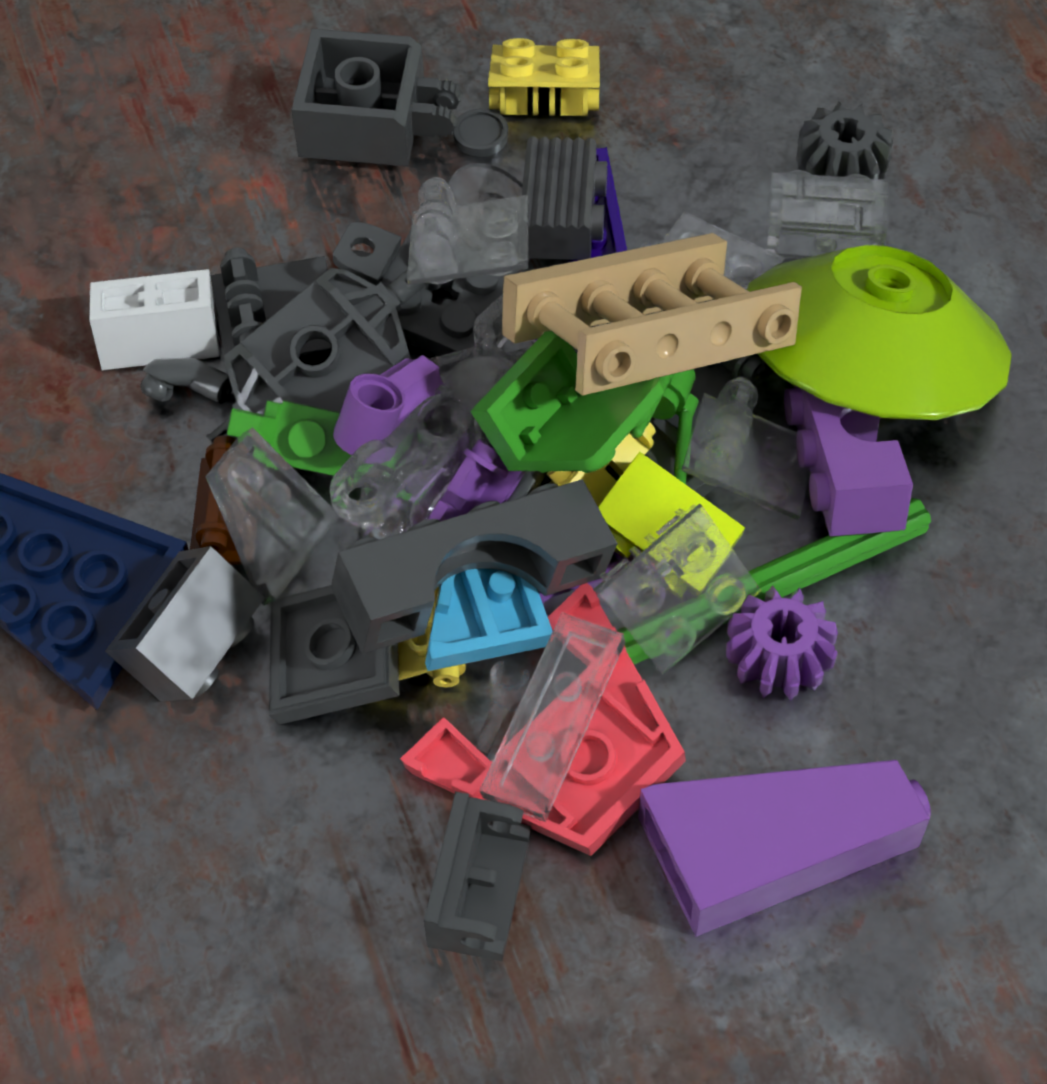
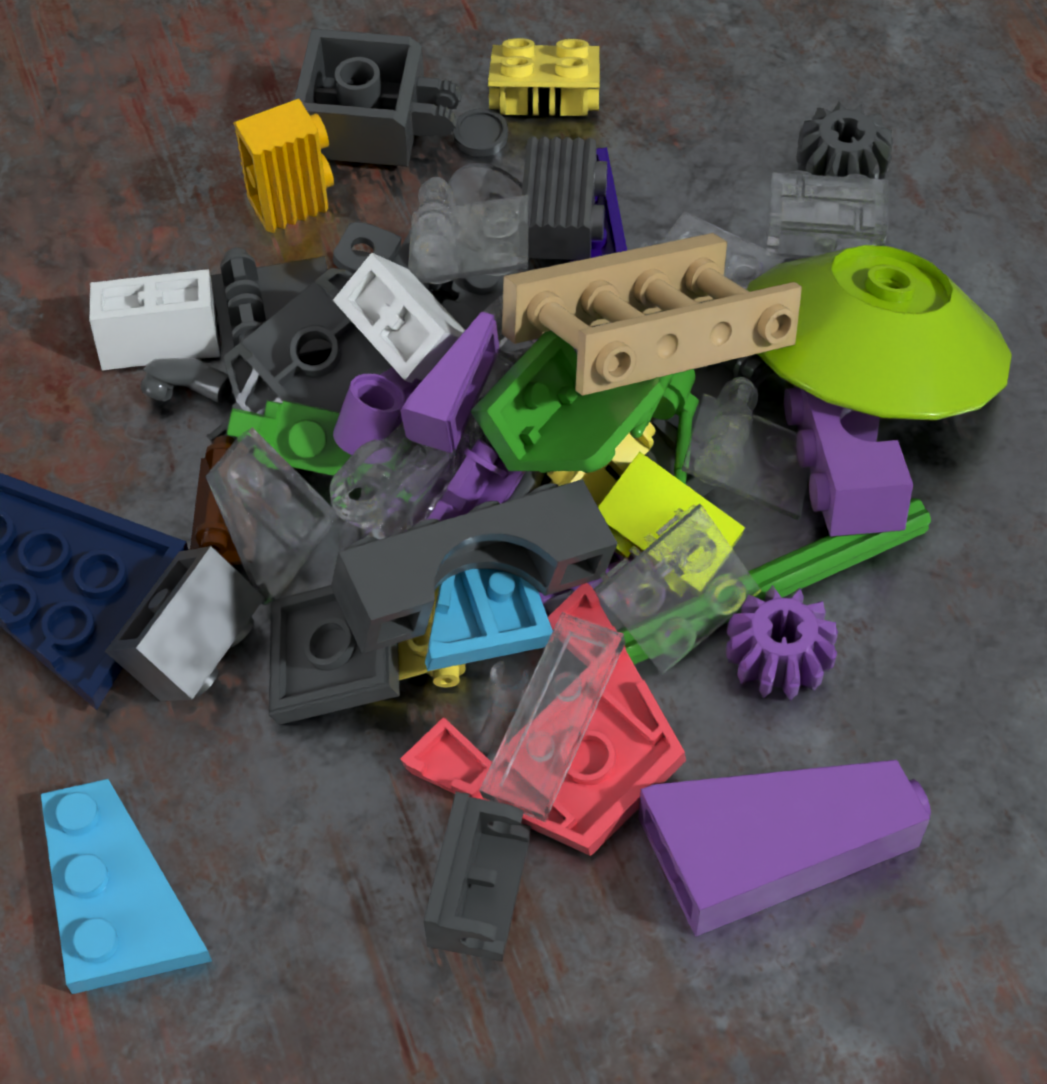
(110, 894): none -> medium azure wing
(284, 164): none -> yellow brick
(398, 316): none -> white hinge
(443, 400): none -> medium lavender slope

